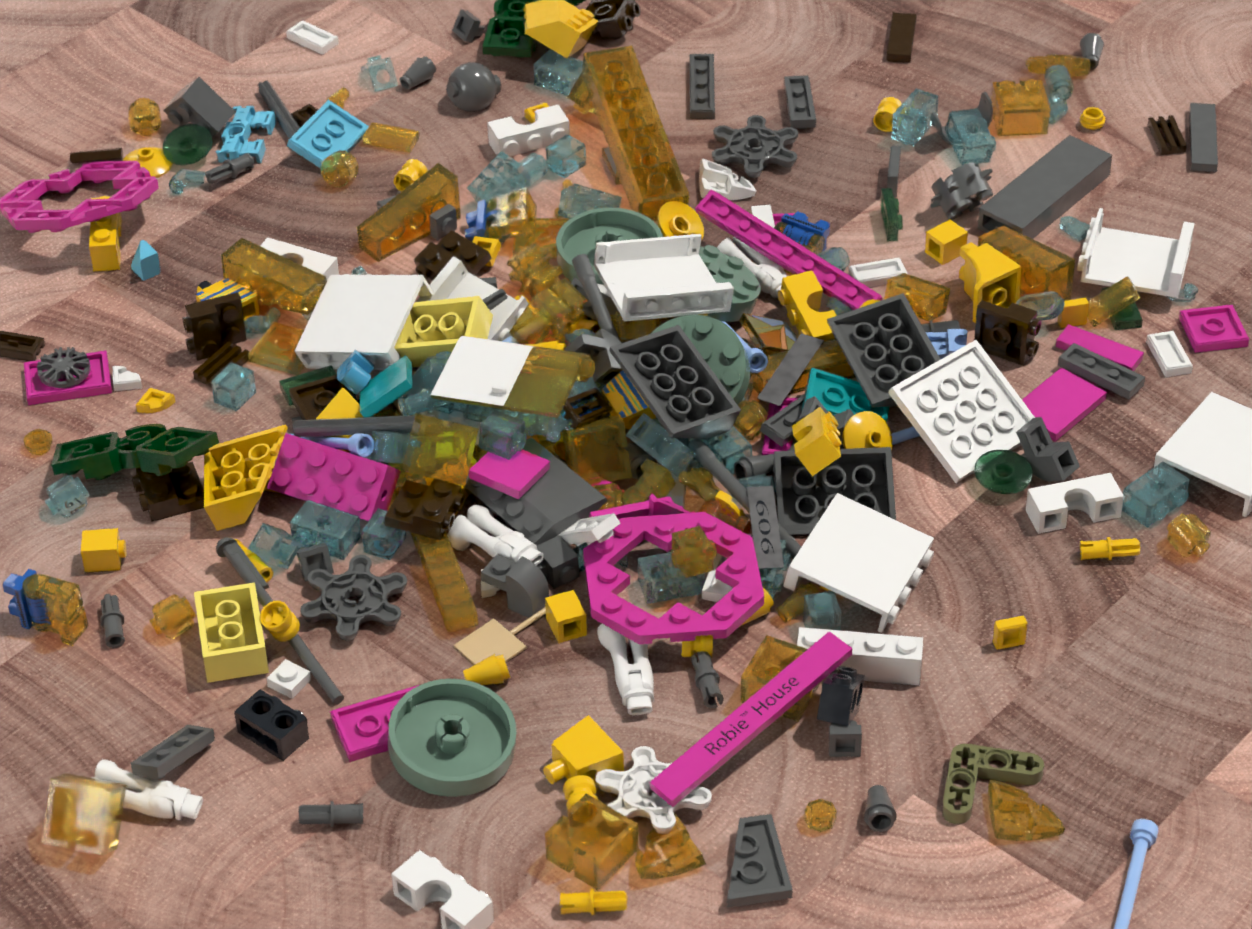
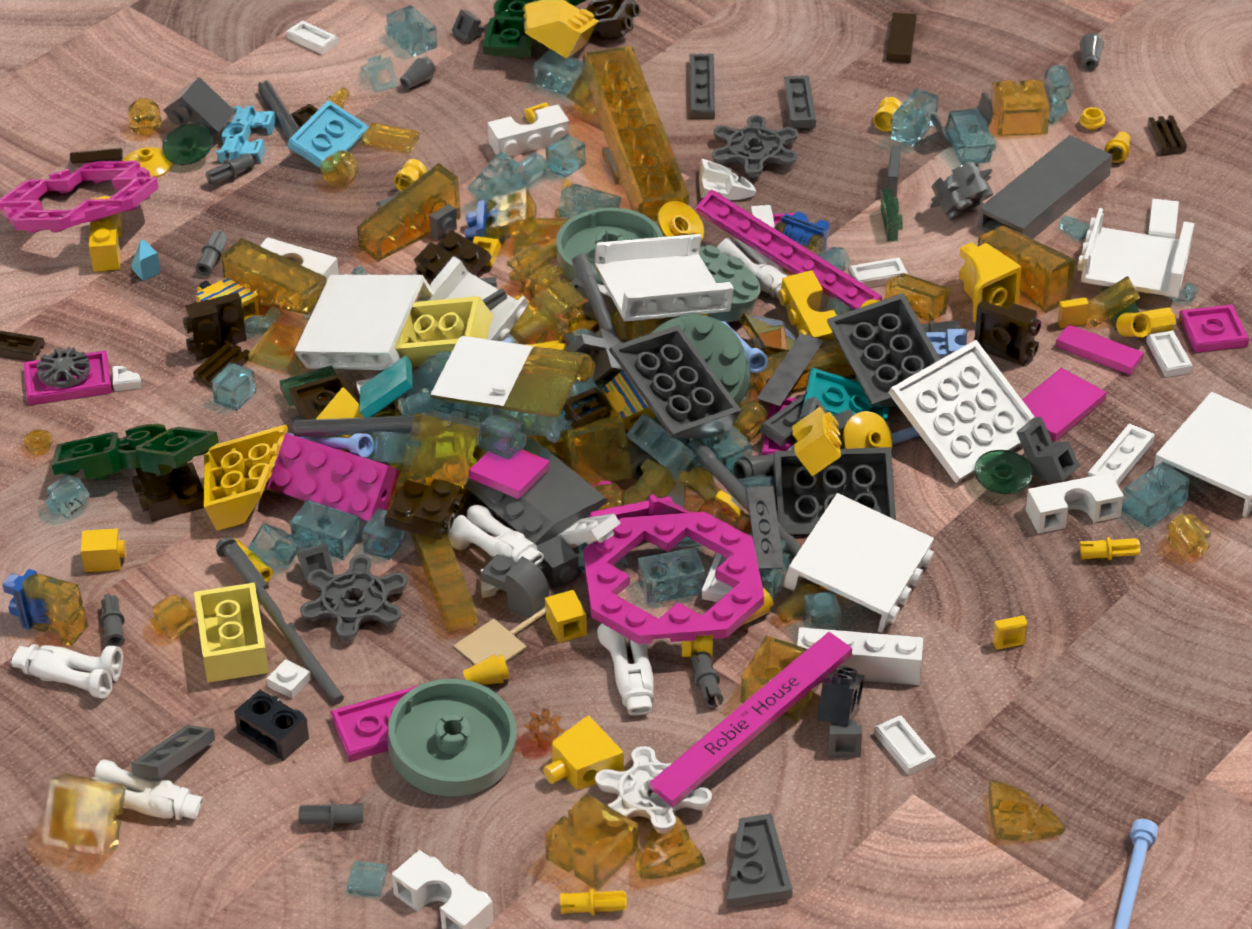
(57, 665): none -> white piece
(154, 401): yellow tile -> none
(183, 178): clear light blue arm -> none
(211, 253): none -> dark grey axle
(279, 621): yellow wheel -> none
(355, 372): dark azure leg -> none
(367, 879): none -> clear light blue tile
(411, 30): none -> clear light blue brick
(472, 87): dark grey brick -> none
(541, 720): none -> clear orange gear
(577, 787): yellow wheel -> none
(693, 552): clear yellow brick -> none
(820, 815): clear yellow tile -> none
(879, 809): dark grey cone -> none
(904, 745): none -> white tile
(945, 241): yellow brick -> none
(979, 767): olive beam -> none
(1046, 304): clear light blue tile -> none
(1076, 65): clear yellow hinge -> none
(1101, 371): dark grey plate -> none
(1119, 147): none -> yellow cone
(1123, 453): none -> white plate
(1146, 322): none -> yellow piece
(1163, 218): none -> white tile
(1203, 137): dark grey tile -> none

